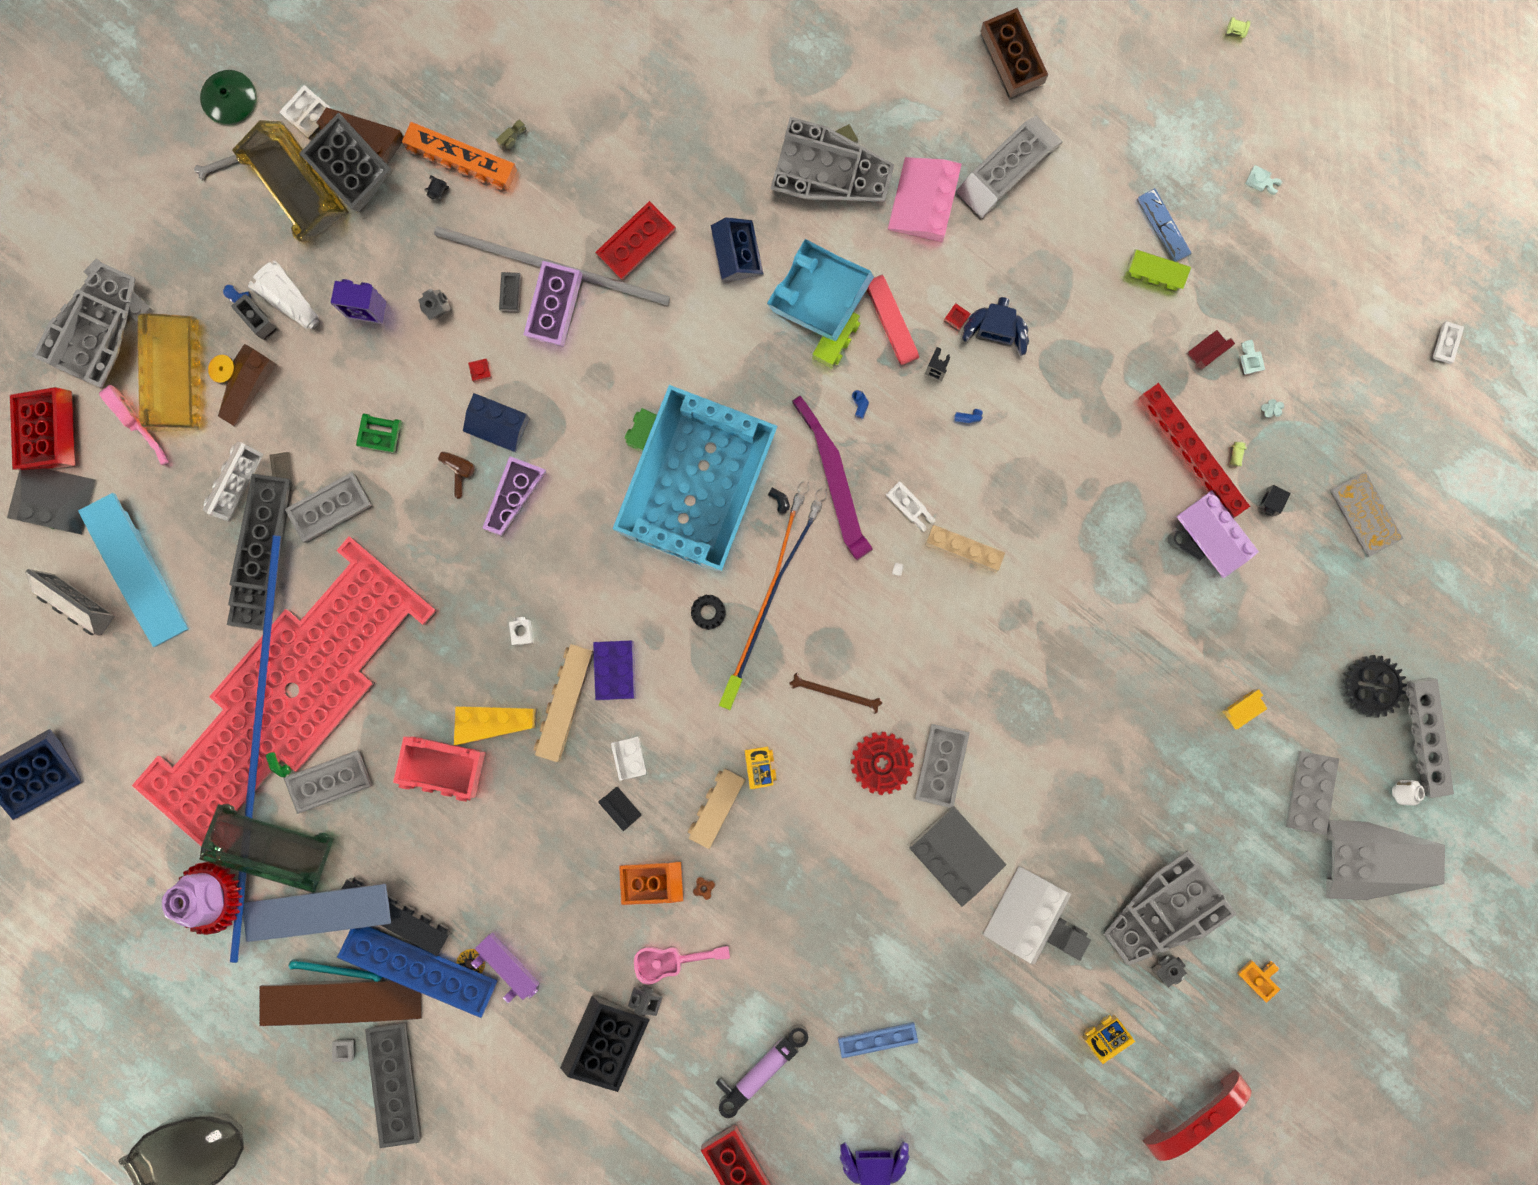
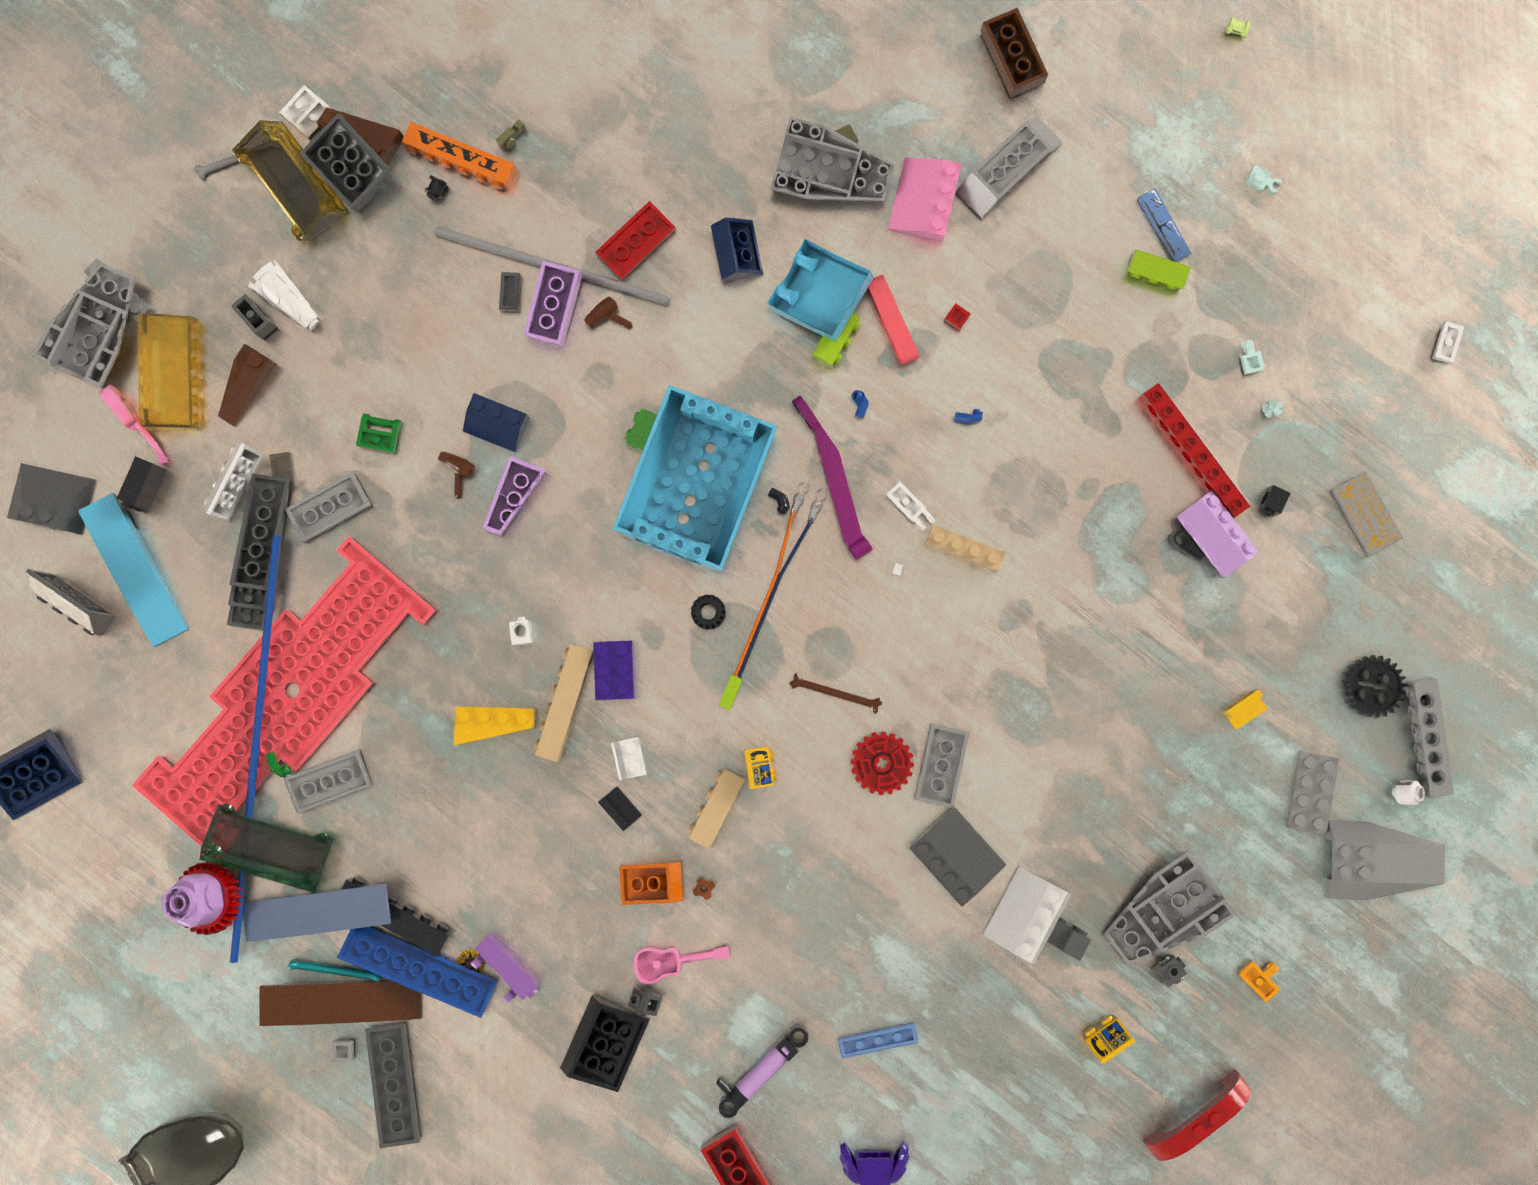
(42, 429): red slope -> none
(141, 484): none -> black brick
(221, 368): yellow piece -> none
(230, 293): blue arm -> none
(235, 104): dark green dish -> none
(358, 301): dark purple brick -> none
(434, 304): dark grey brick -> none
(439, 767): coral windscreen -> none
(479, 370): red plate -> none
(604, 310): none -> reddish brown piece
(937, 367): black hinge -> none
(998, 324): dark blue torso -> none
(1210, 349): dark red panel -> none
(1237, 453): yellowish green pin -> none

